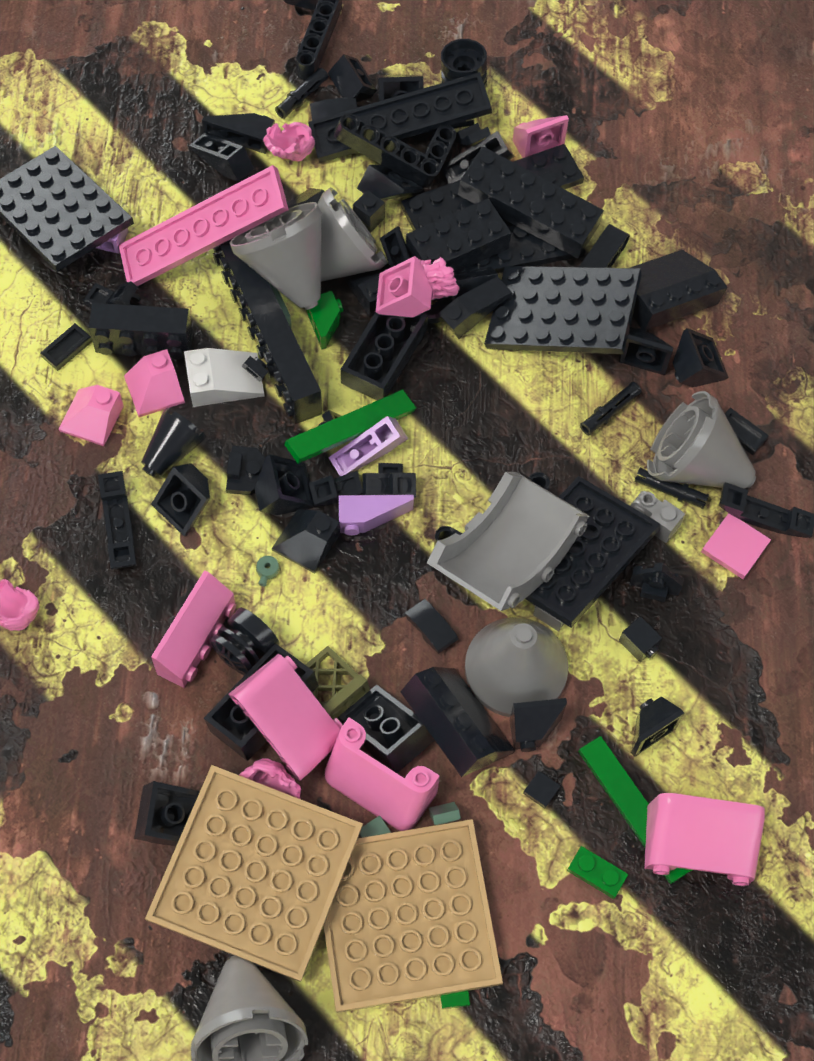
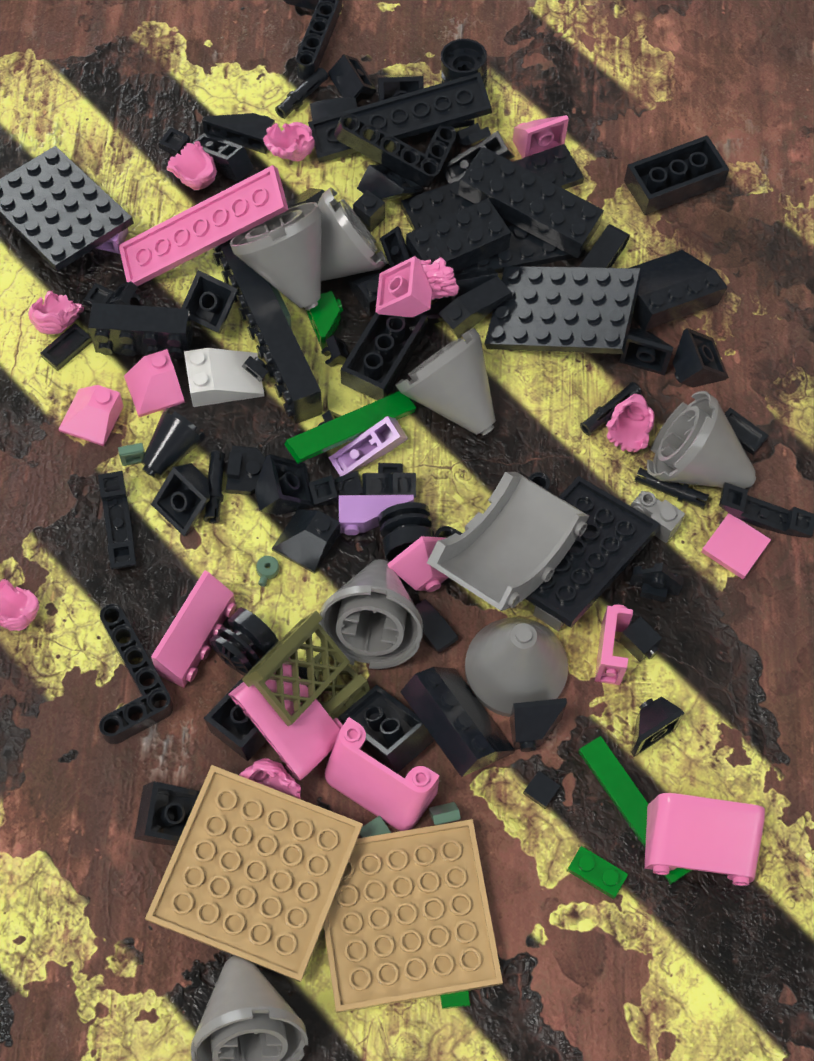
(54, 314): none -> bright pink hair
(131, 454): none -> sand green tile
(138, 673): none -> black beam
(174, 141): none -> black plate
(193, 166): none -> bright pink hair
(210, 301): none -> black slope
(215, 481): none -> black pin
(280, 655): none -> olive fence
(337, 349): none -> black tile
(373, 618): none -> light grey cone
(403, 525): none -> black wheel
(413, 567): none -> bright pink slope
(455, 384): none -> light grey cone
(612, 668): none -> bright pink panel
(631, 424): none -> bright pink hair
(676, 175): none -> black brick

